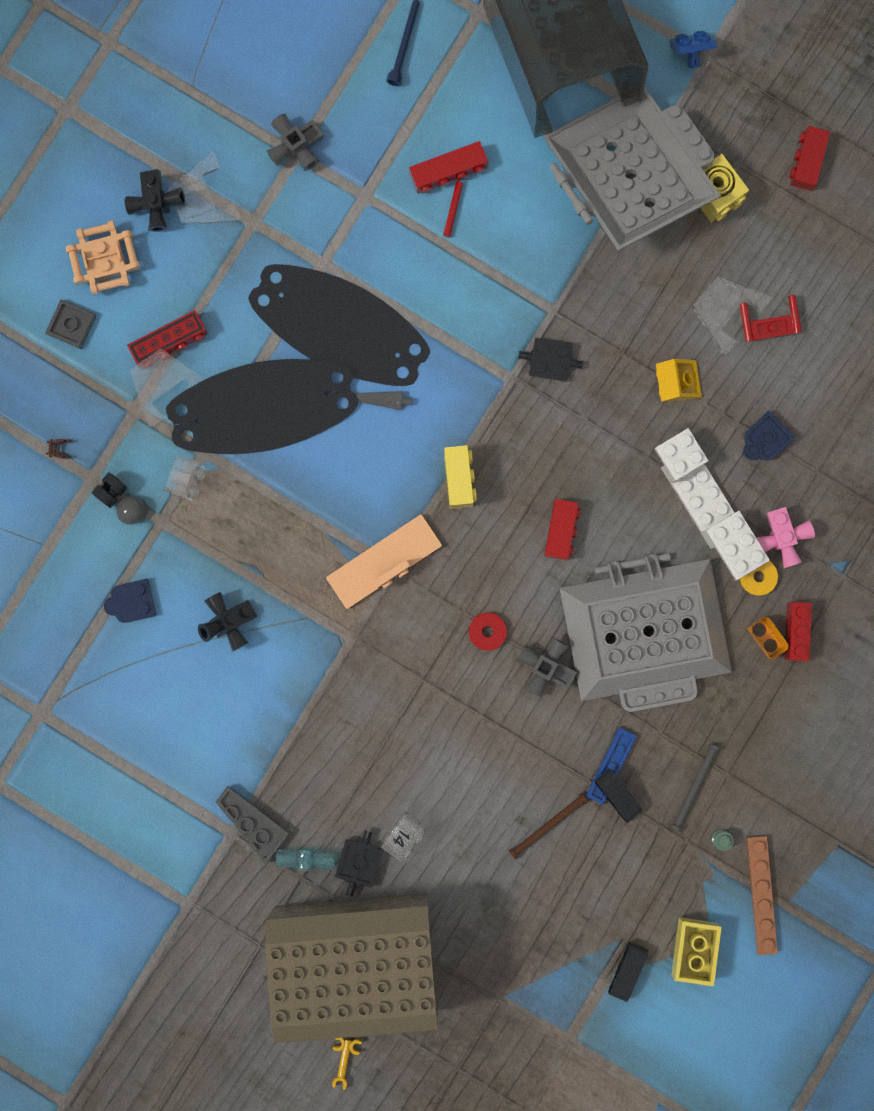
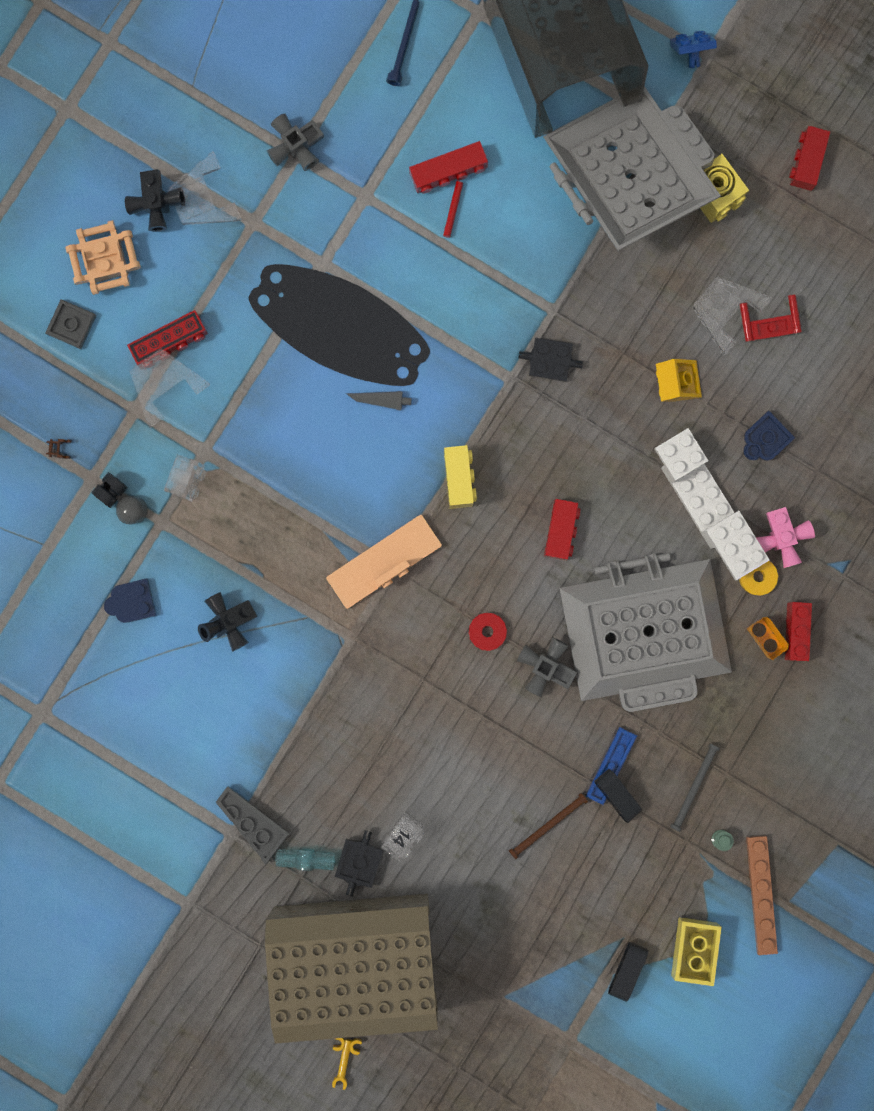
(261, 406): black piece -> none

